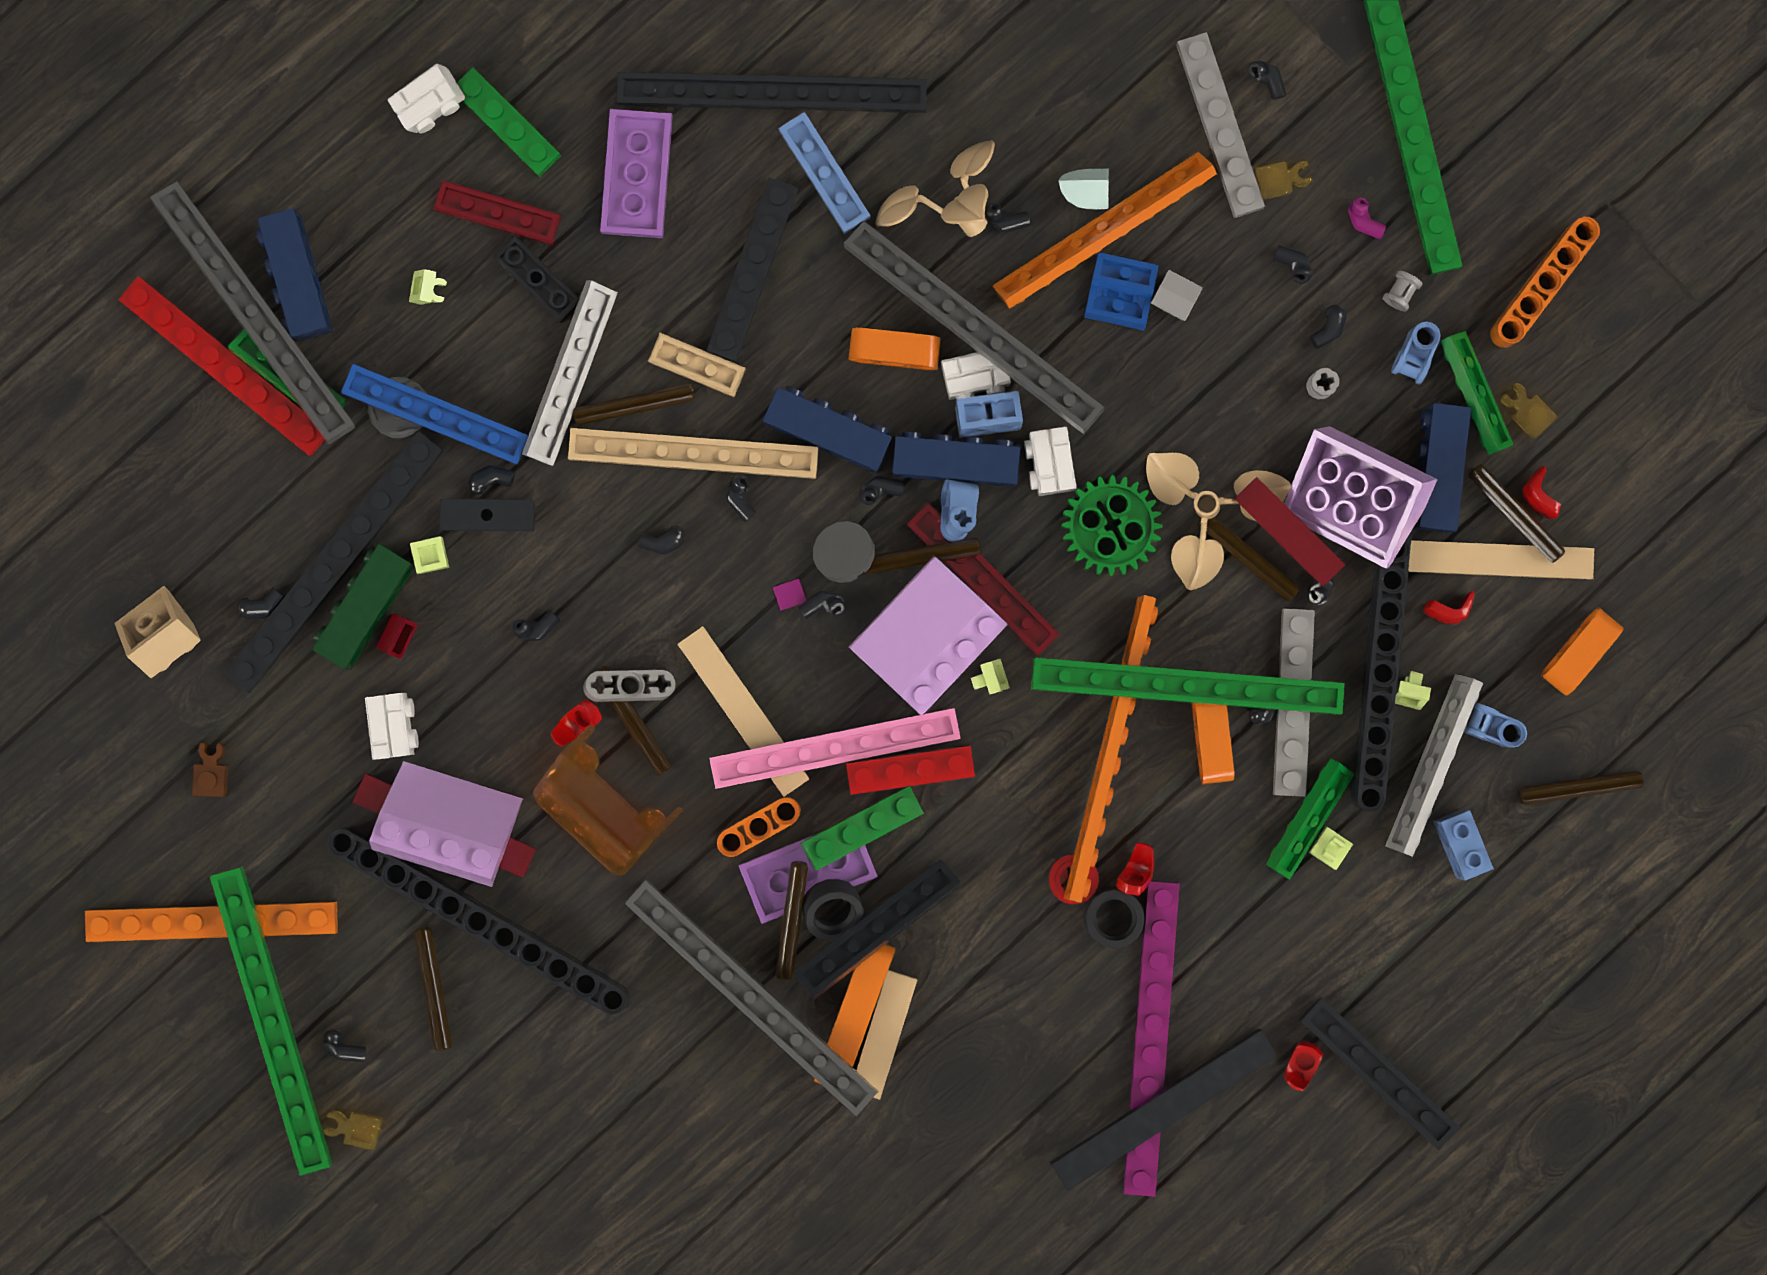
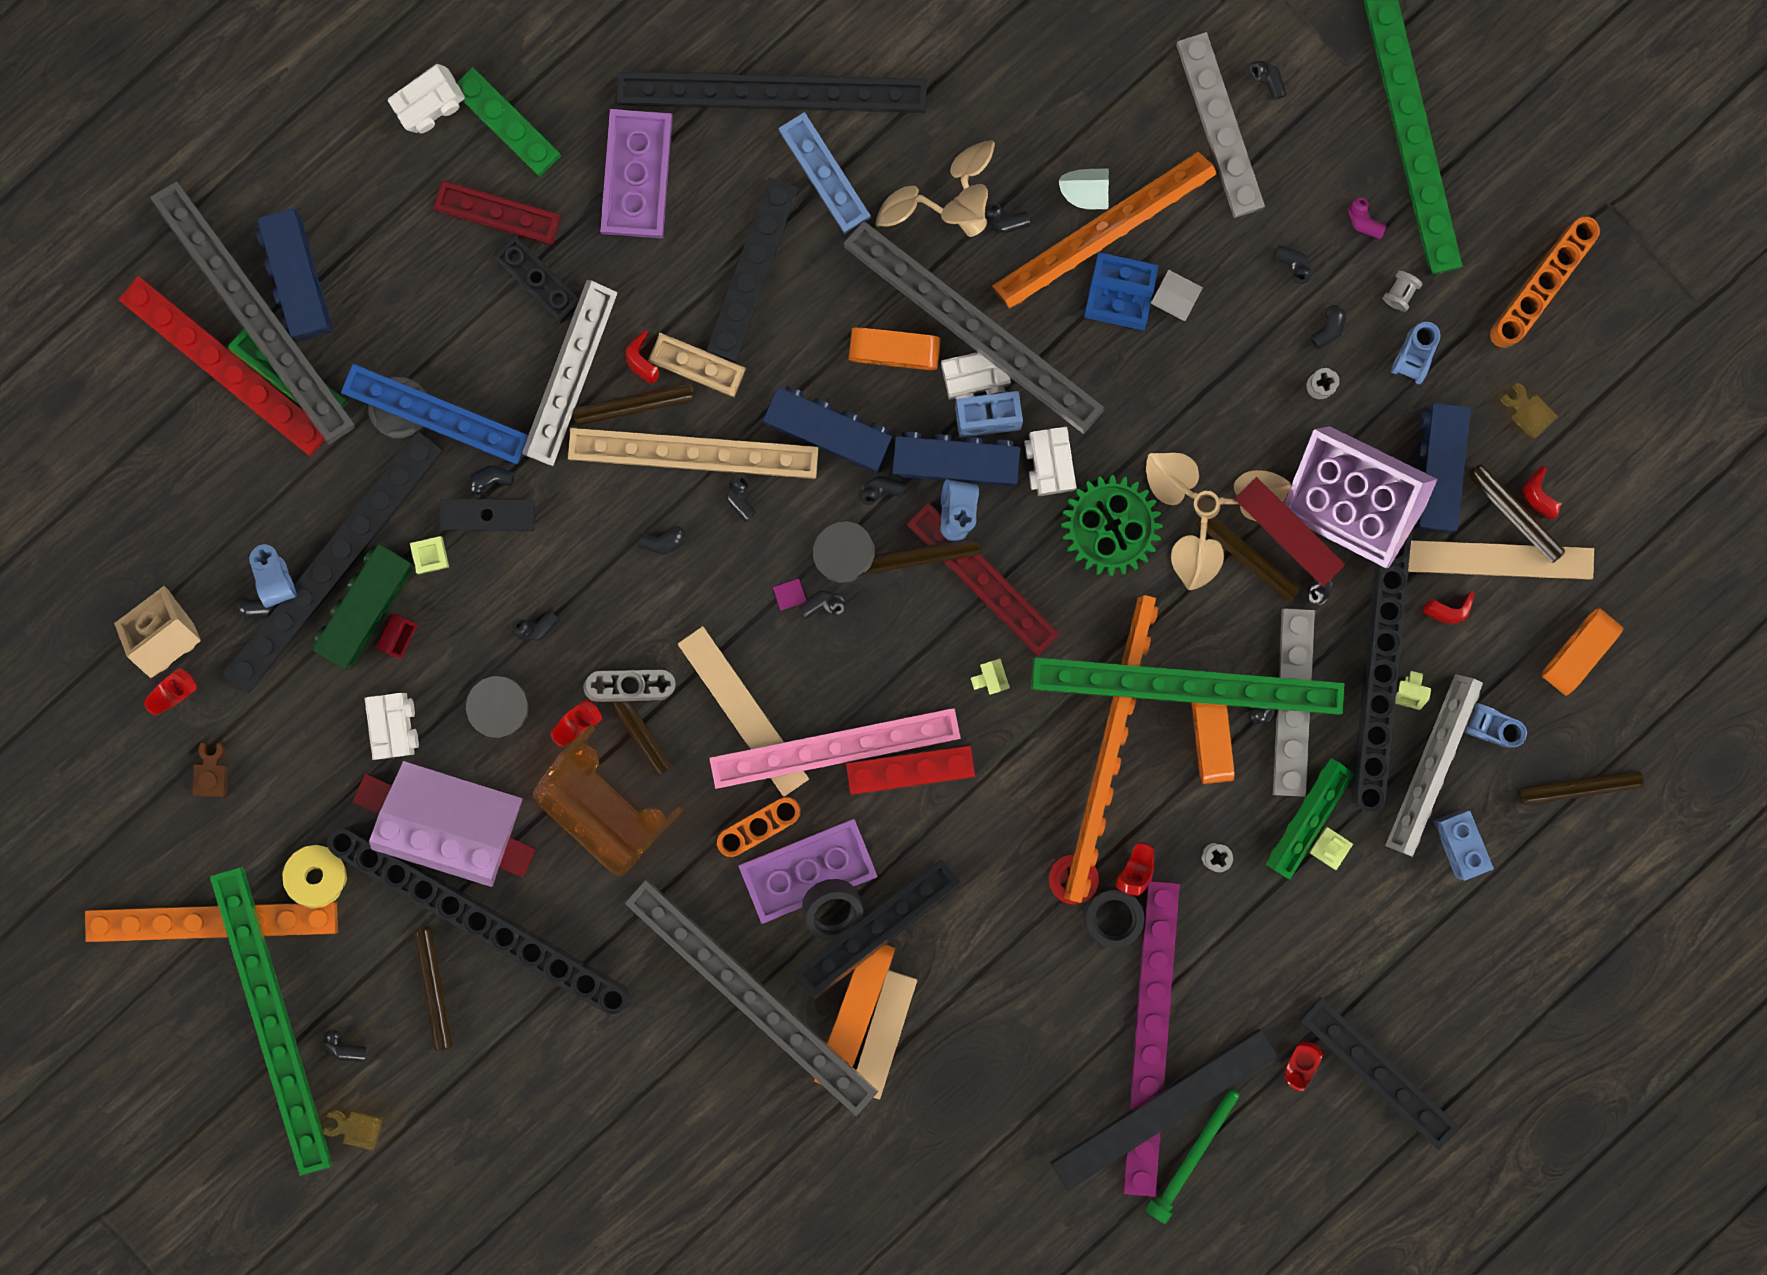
(170, 692): none -> red hair
(271, 576): none -> medium blue piece
(301, 864): none -> light yellow tile
(423, 286): yellowish green tile -> none
(497, 706): none -> dark grey tile
(638, 363): none -> red hair
(791, 920): dark brown axle -> none
(861, 828): green plate -> none
(928, 635): lavender slope -> none
(1162, 1205): none -> green piece
(1227, 858): none -> light grey bush
(1276, 179): clear yellow plate -> none
(1476, 392): green plate -> none

